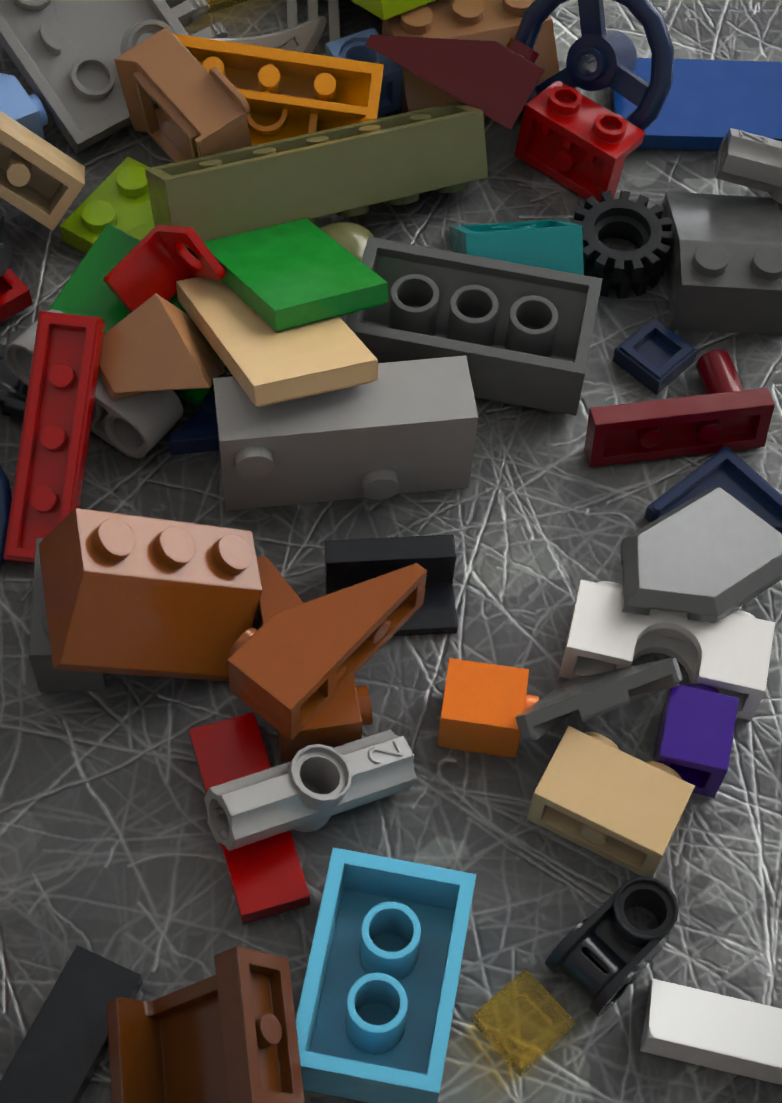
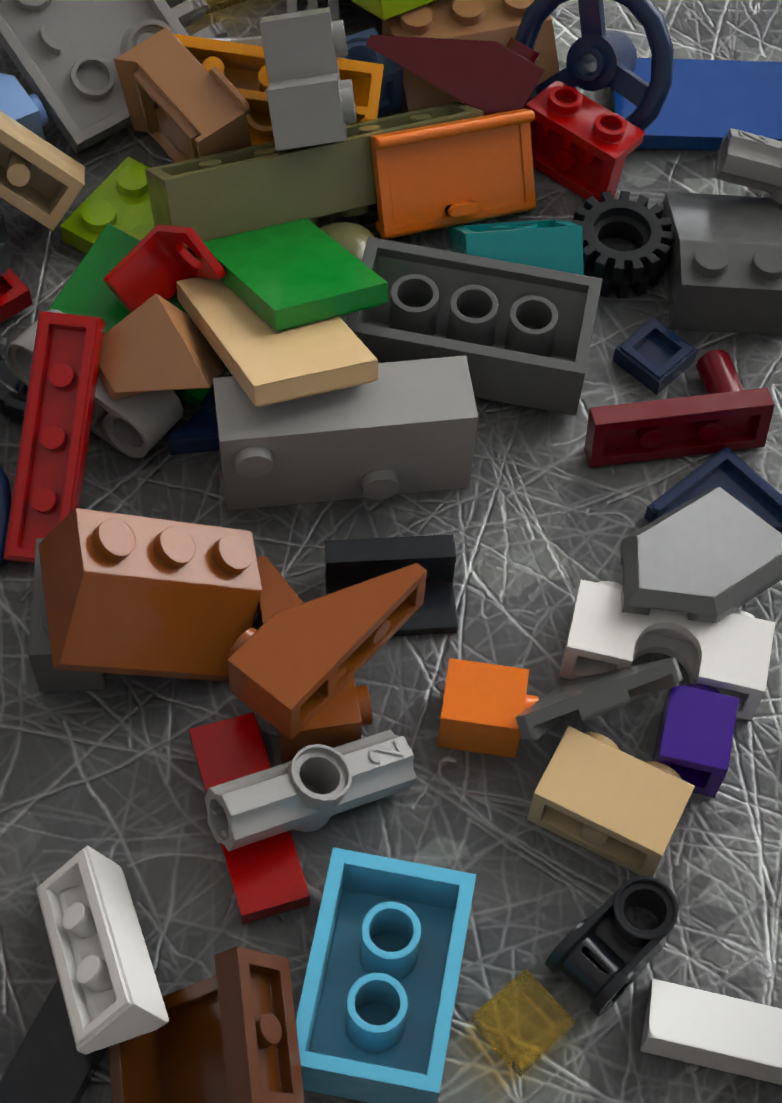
(100, 953): none -> white slope
(305, 86): none -> light grey brick
(471, 164): none -> orange door

